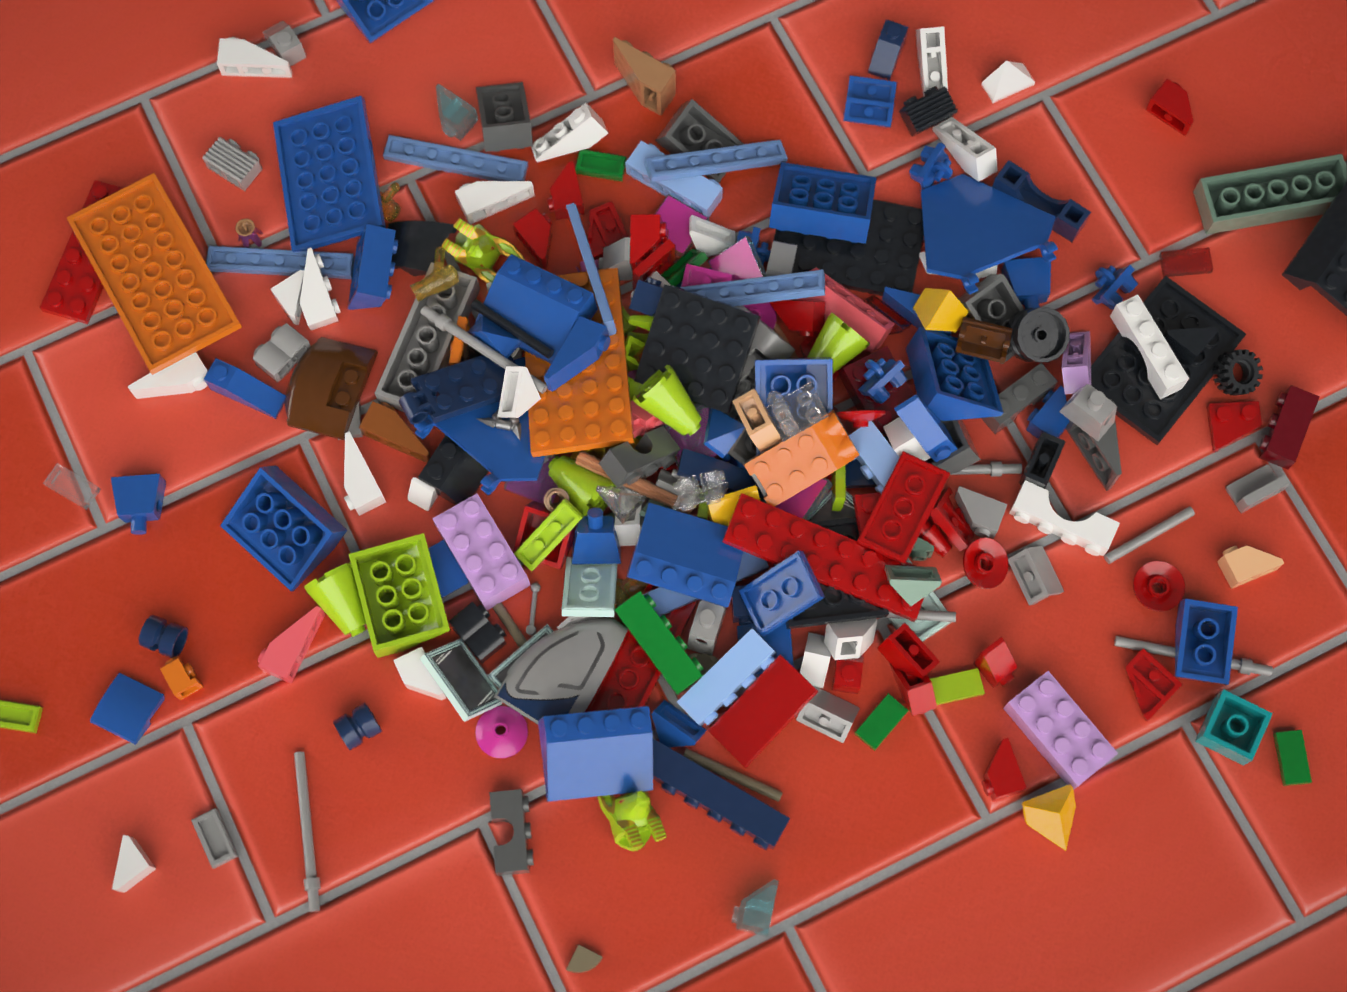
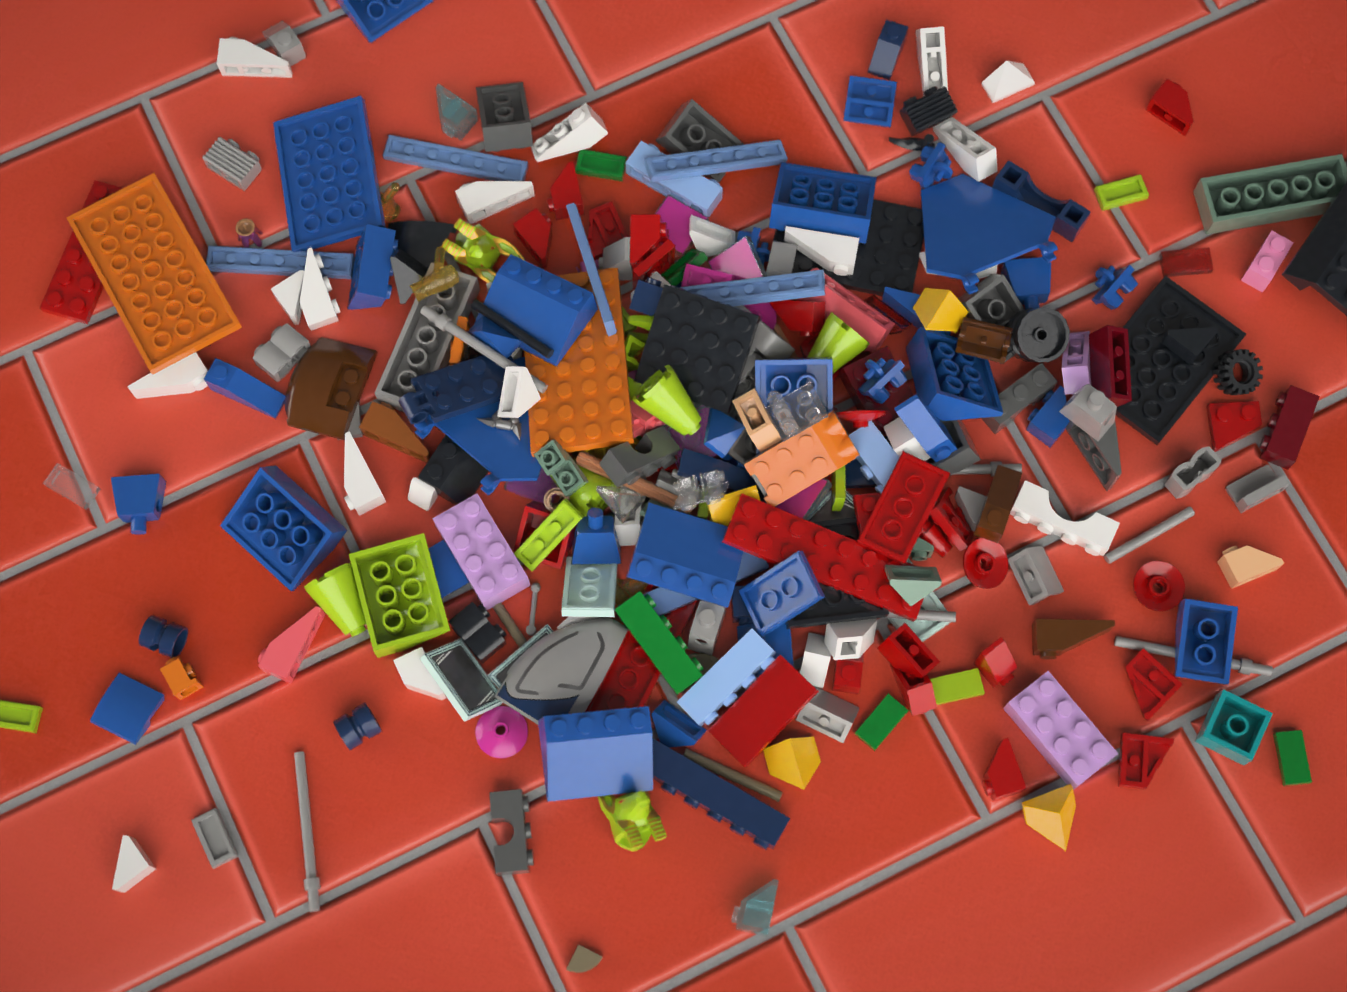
(406, 272): none -> slope
(562, 467): none -> sand green slope
(579, 350): blue slope -> none
(648, 78): medium nougat slope -> none
(793, 760): none -> yellow slope
(828, 250): none -> white slope
(913, 143): none -> black bar
(998, 504): none -> reddish brown slope
(1042, 460): black brick -> none
(1059, 636): none -> reddish brown slope
(1111, 363): none -> dark red brick
(1121, 192): none -> lime tile
(1140, 759): none -> red wing
(1162, 365): white arch -> none
(1191, 473): none -> light grey brick
(1267, 261): none -> bright pink brick

